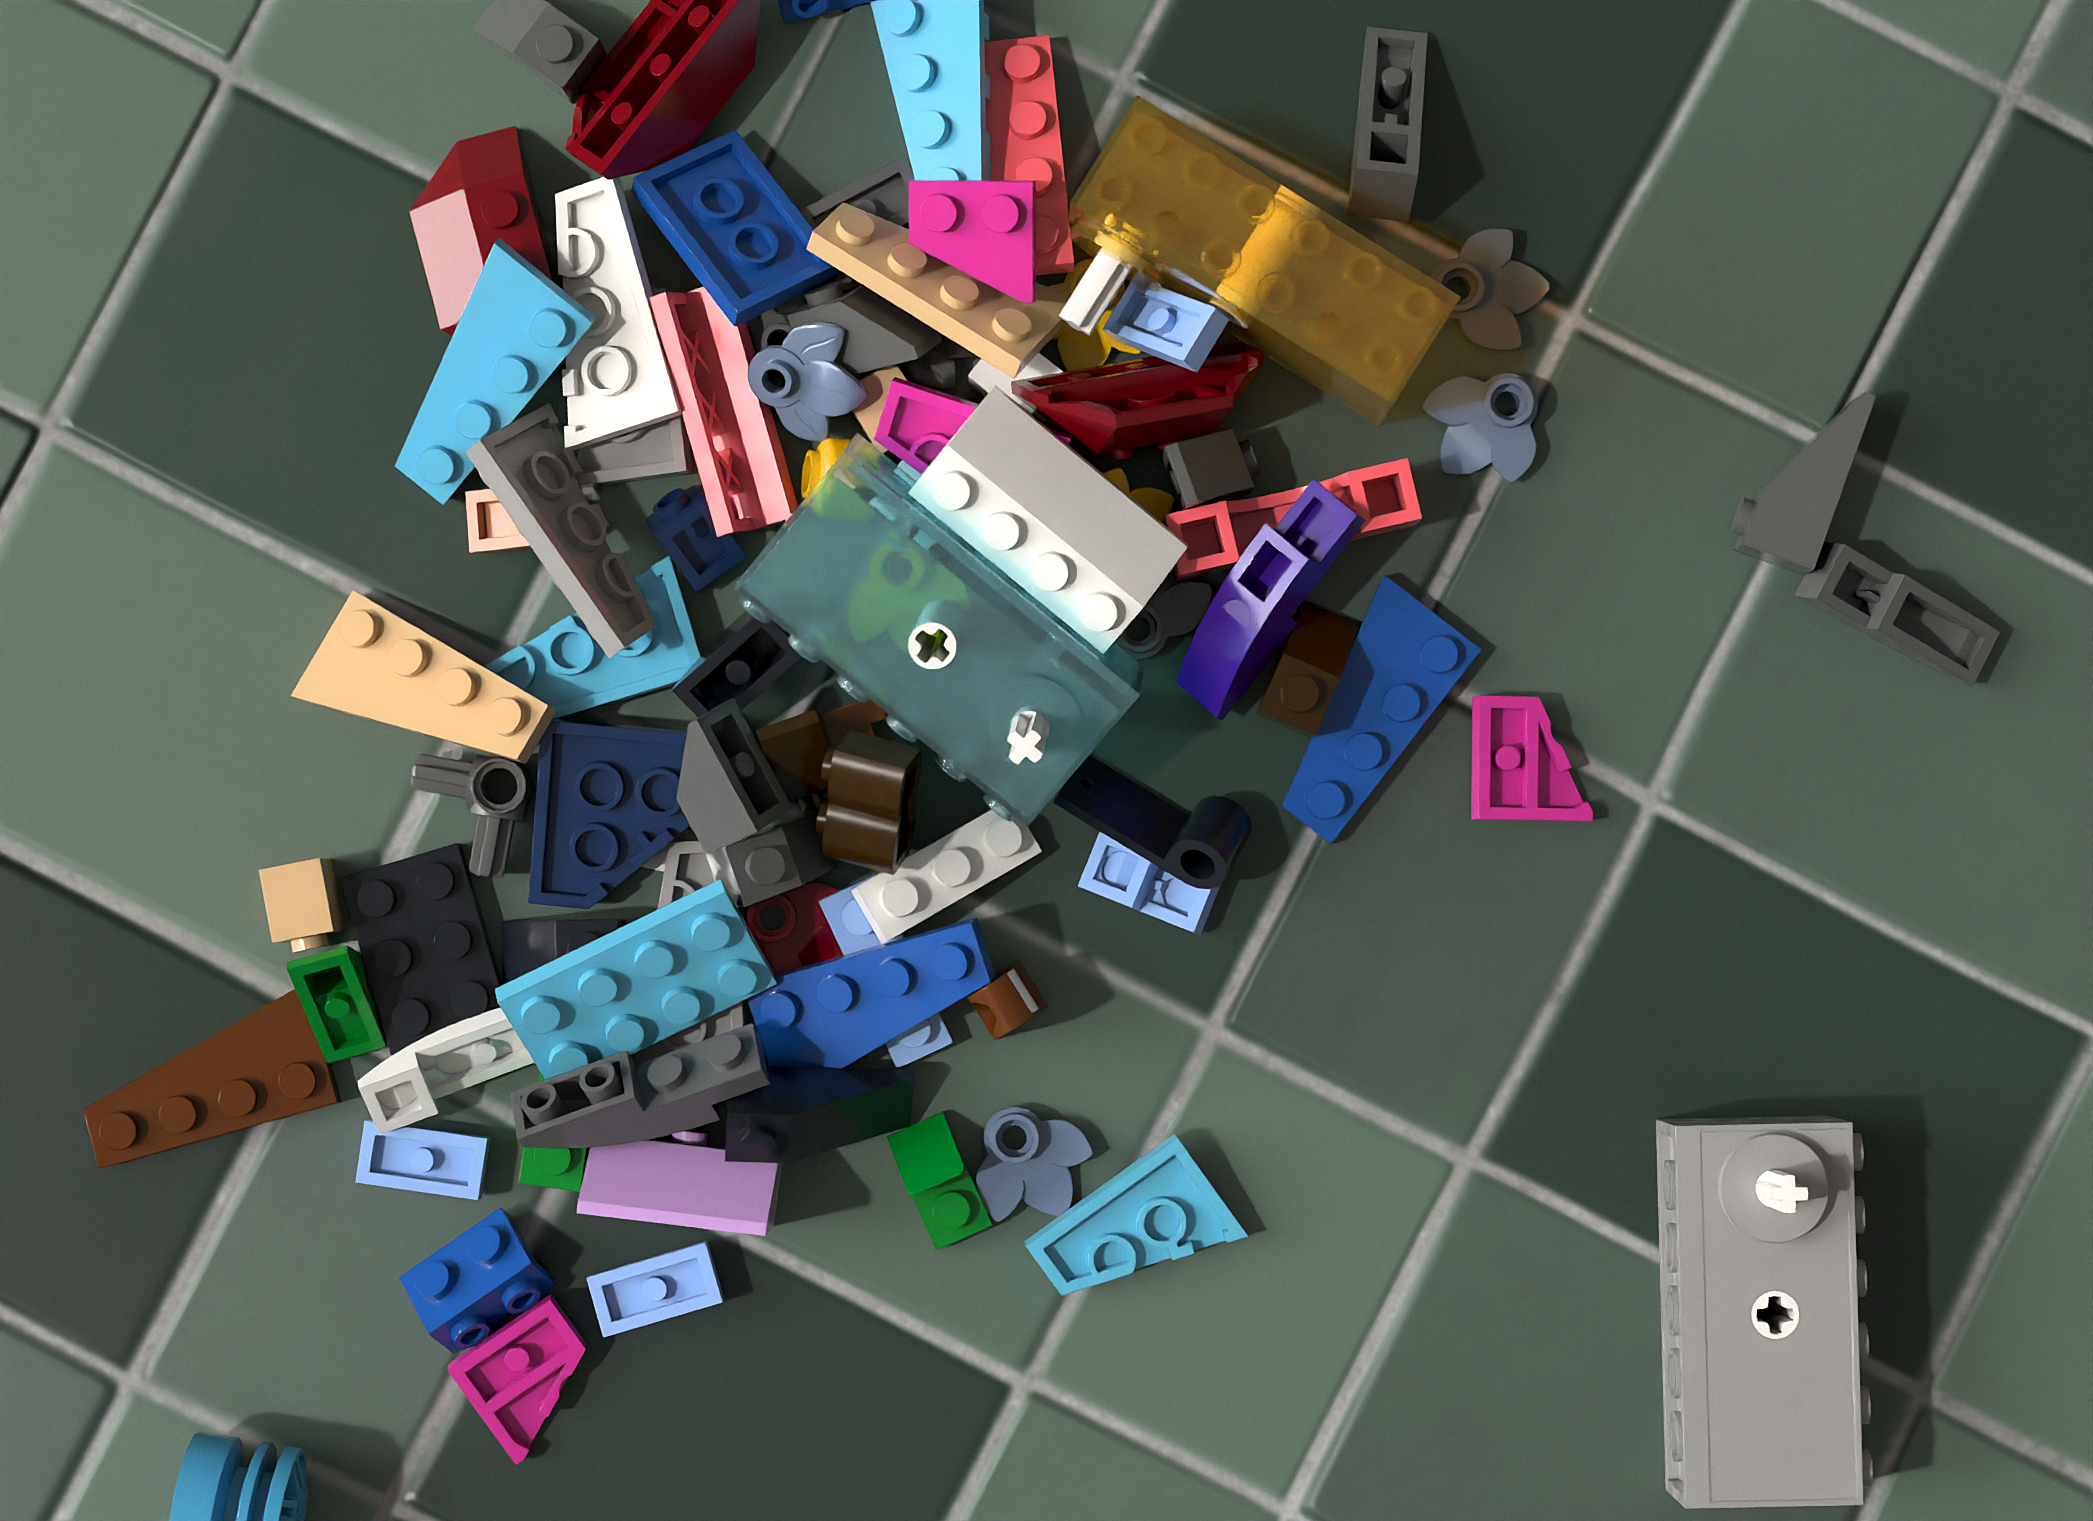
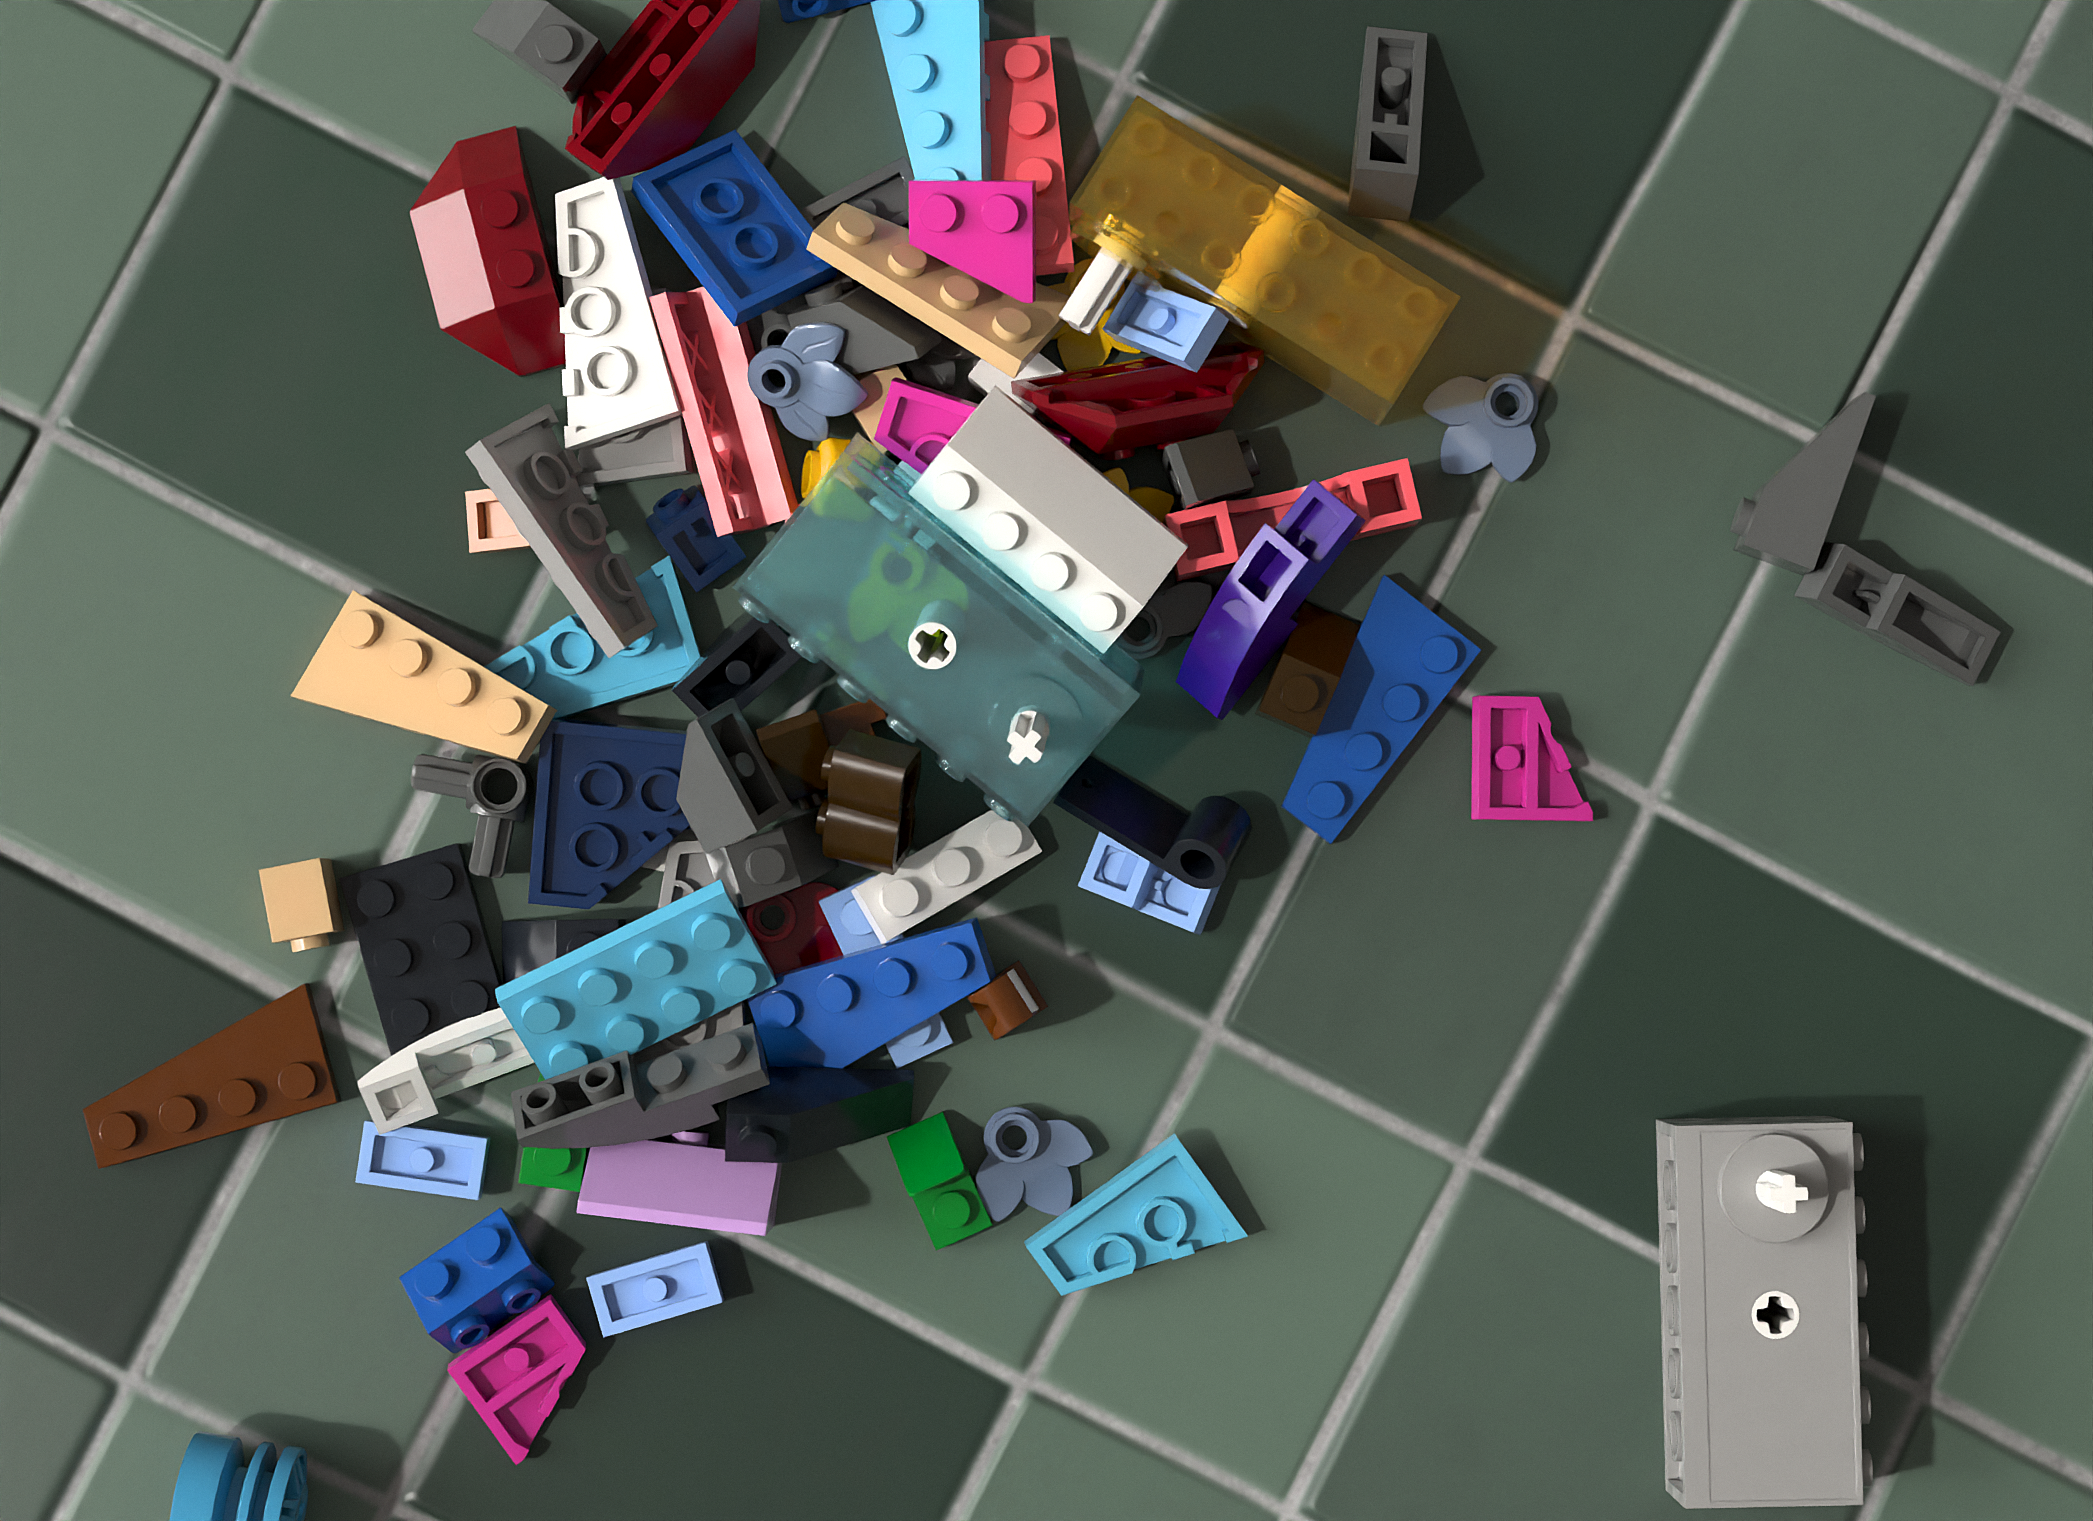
(338, 1003): green slope -> none
(497, 359): medium azure wing -> none
(1495, 289): dark grey plate -> none

